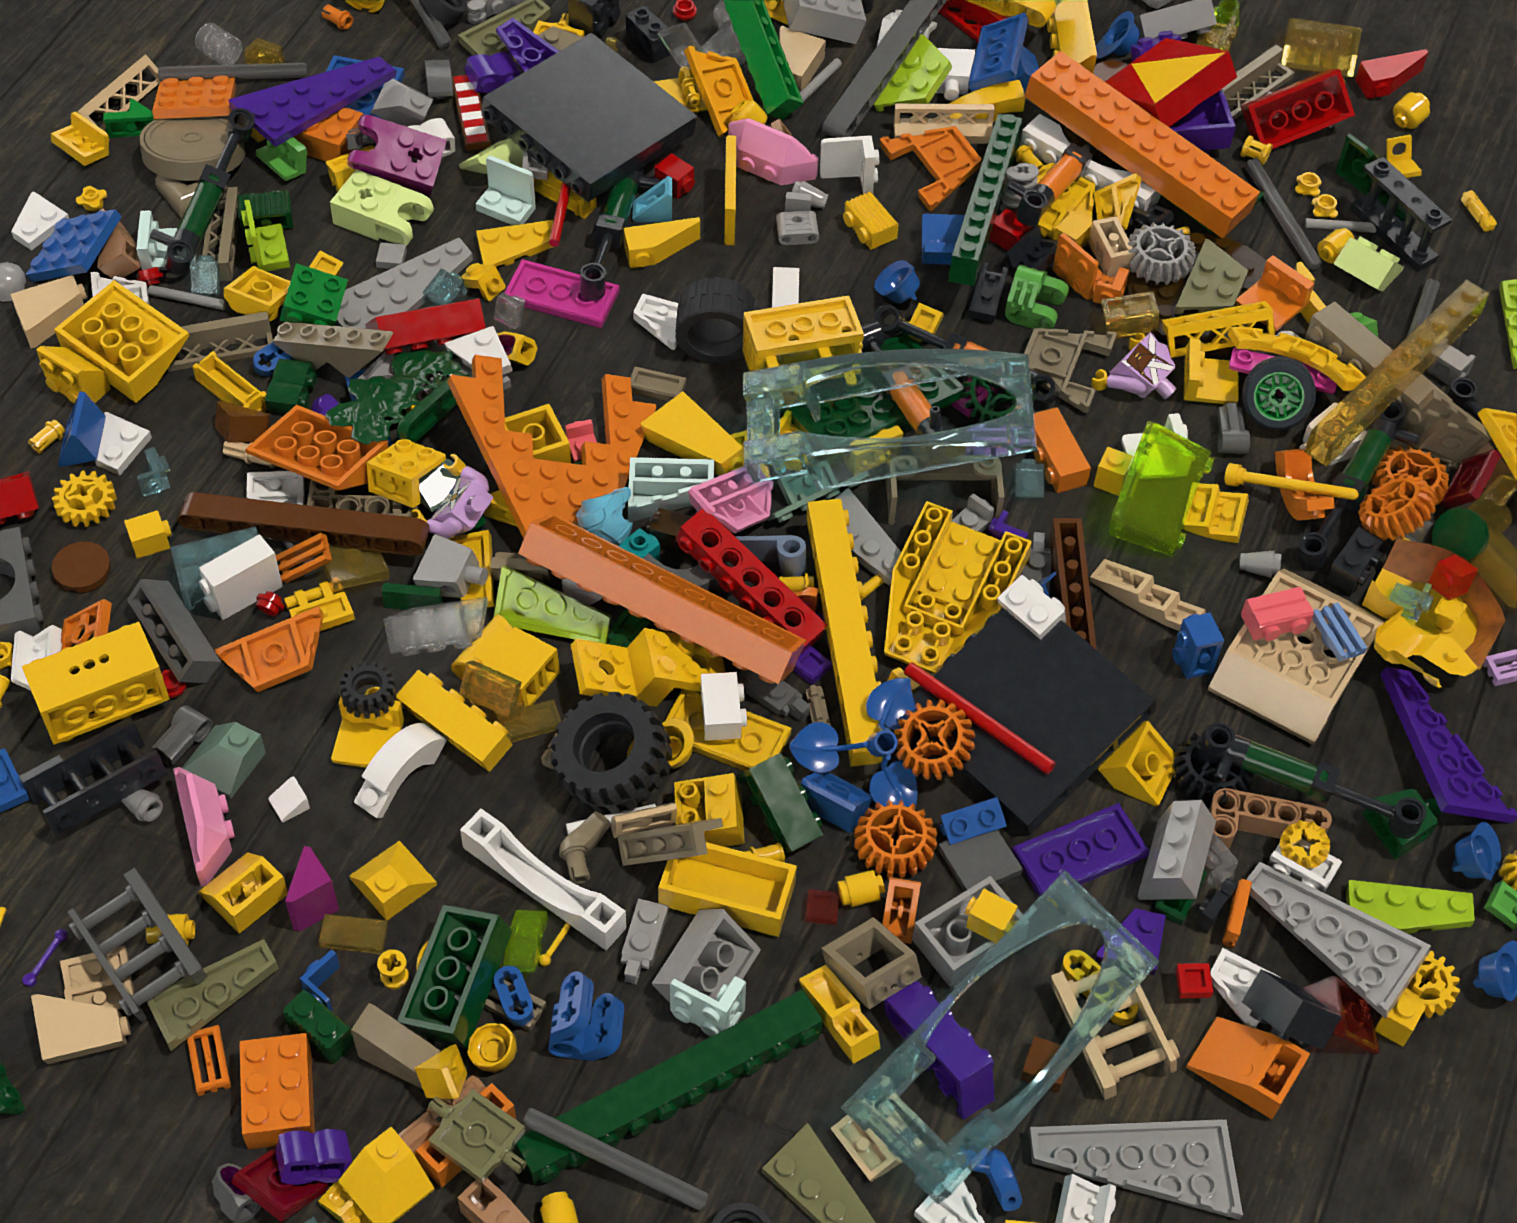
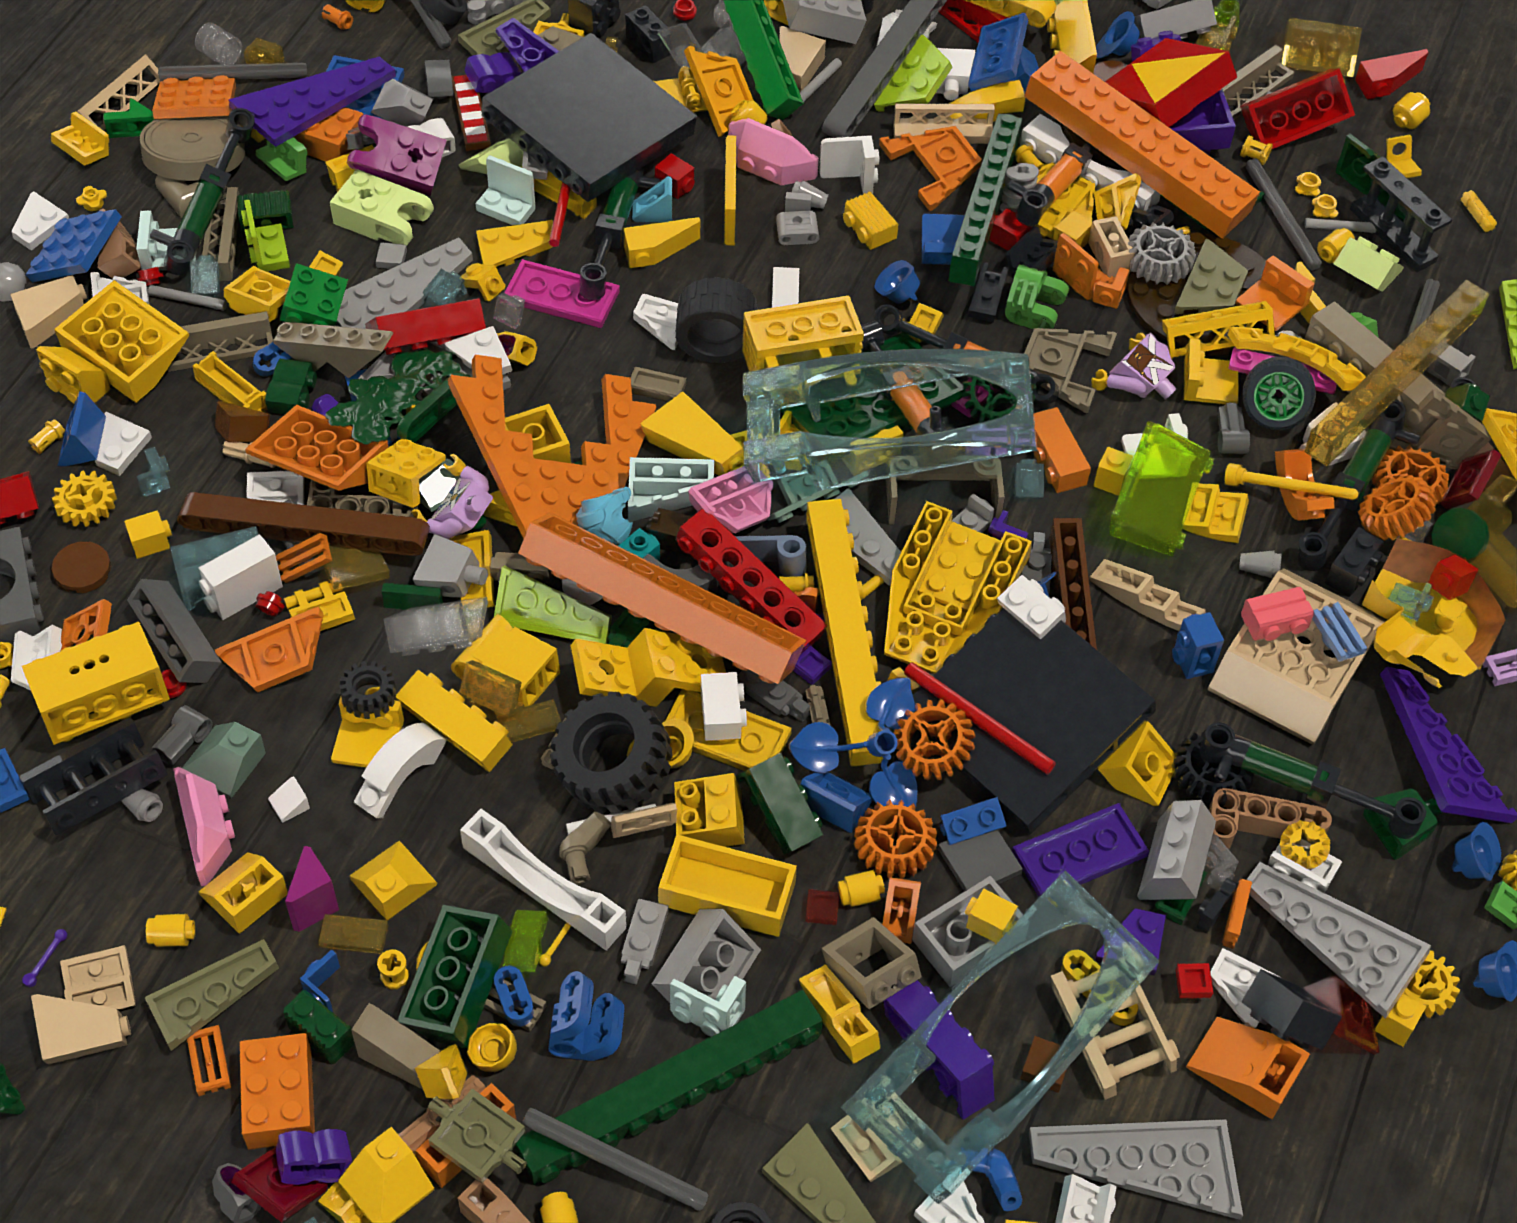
(168, 941): dark grey fence -> none
(577, 434): coral bracket -> none
(666, 842): dark tan fence -> none
(772, 852): yellow pin -> none
(1131, 314): clear yellow bracket -> none
(1412, 907): lime wing -> none
(1470, 399): none -> dark green brick

